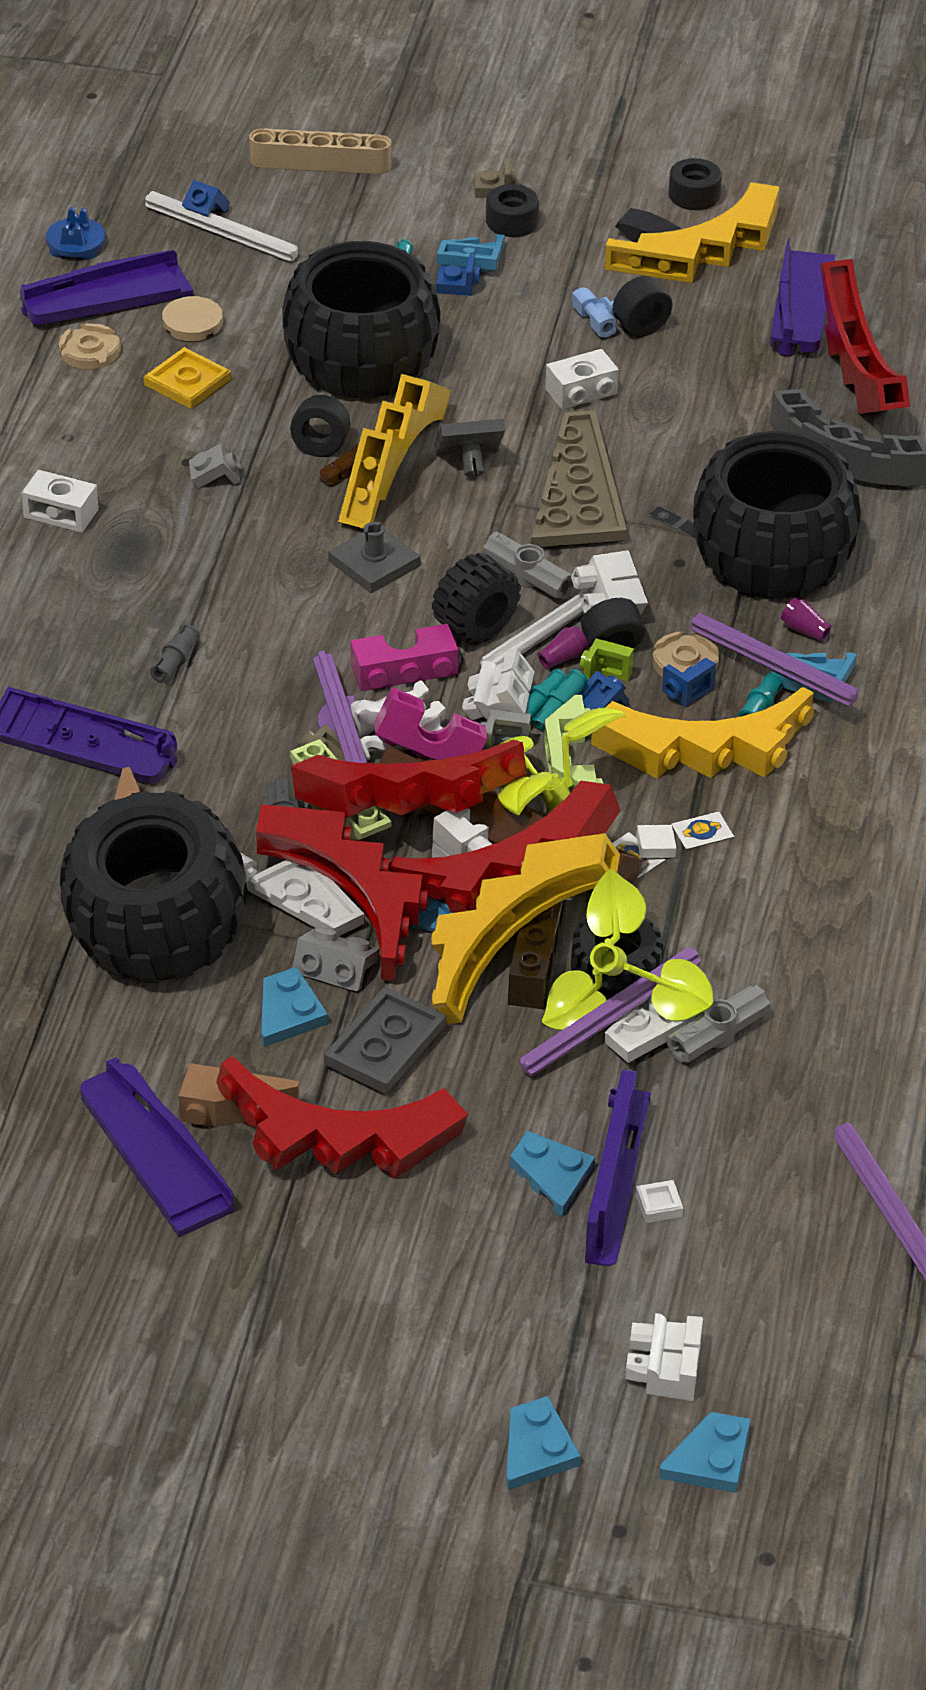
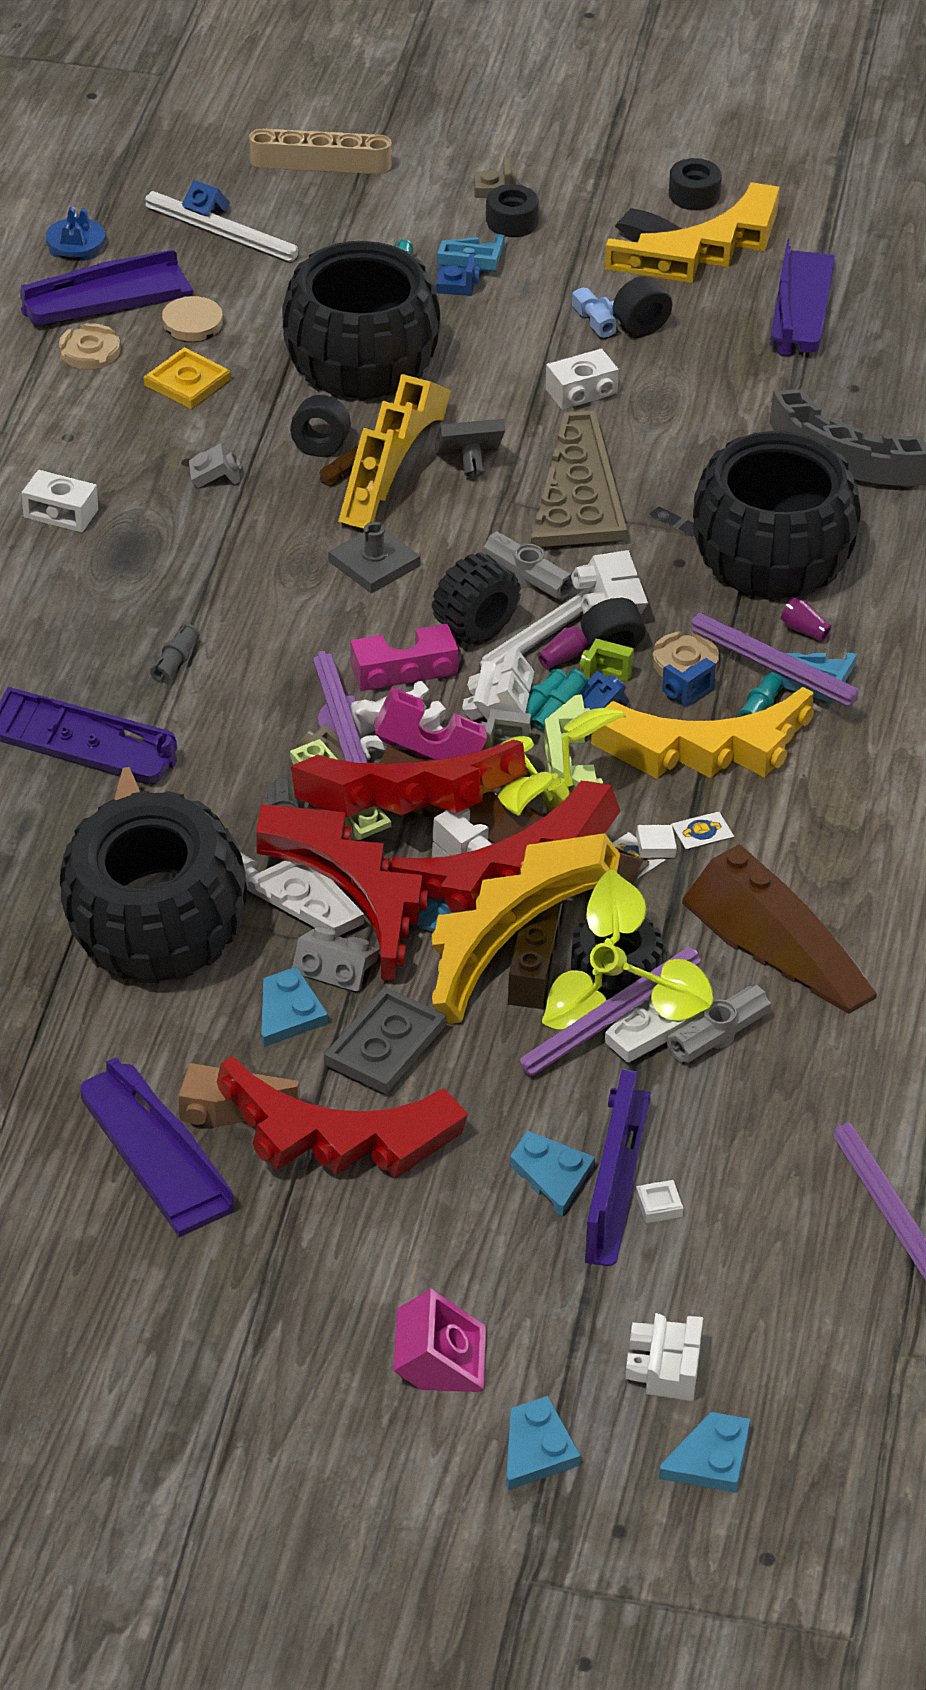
(439, 1345): none -> dark pink slope
(765, 917): none -> reddish brown wedge
(850, 338): red arch -> none

